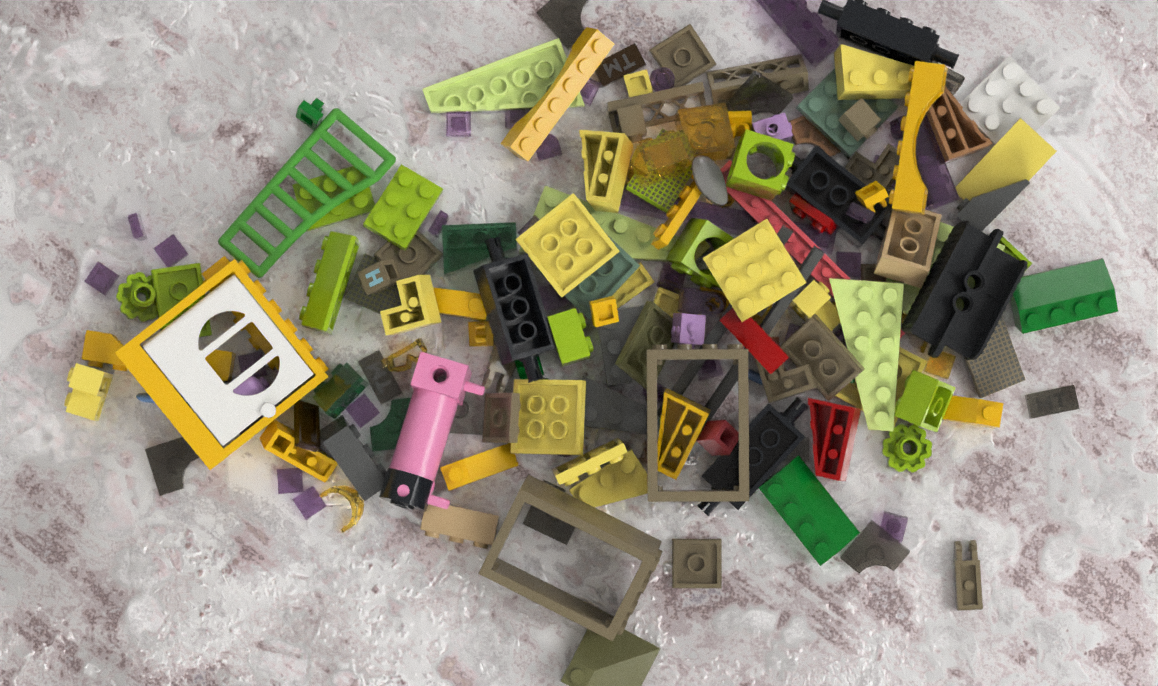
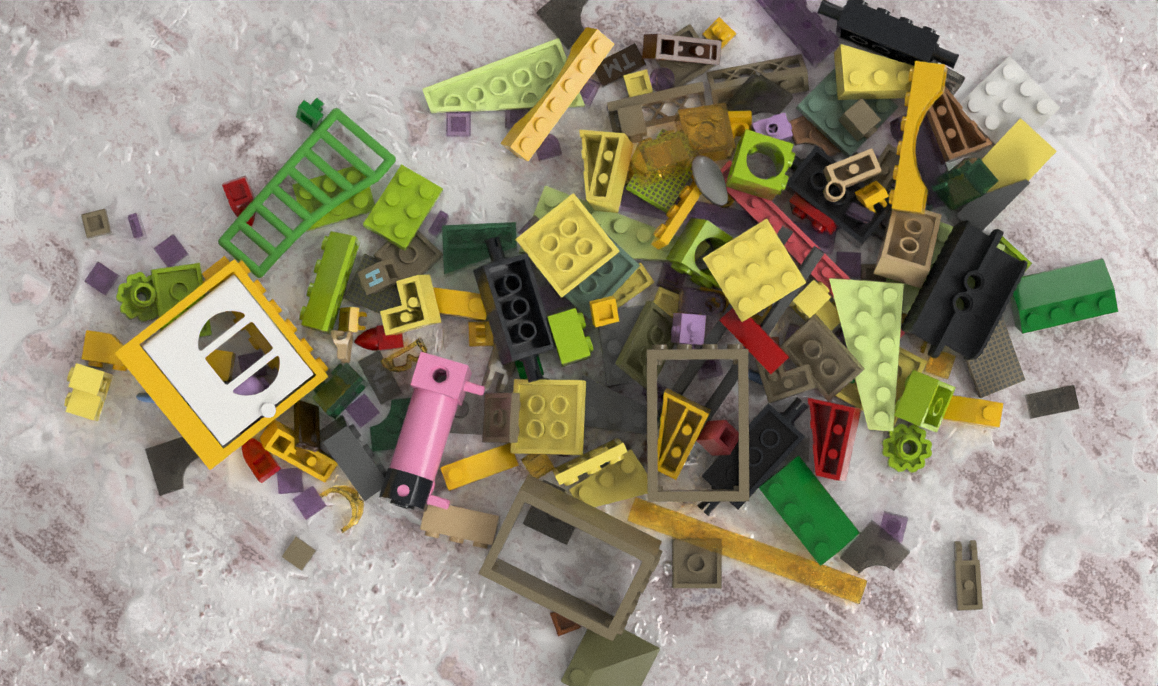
(96, 223): none -> dark tan tile
(239, 196): none -> red plate
(259, 460): none -> red plate
(299, 553): none -> dark tan tile
(344, 346): none -> tan helmet
(349, 319): none -> yellow tile
(375, 340): none -> red plate
(537, 464): none -> clear yellow tile
(563, 624): none -> dark orange tile
(681, 49): none -> reddish brown slope
(719, 31): none -> yellow tile
(747, 550): none -> clear yellow plate
(850, 172): none -> tan hinge
(964, 183): none -> clear green wedge

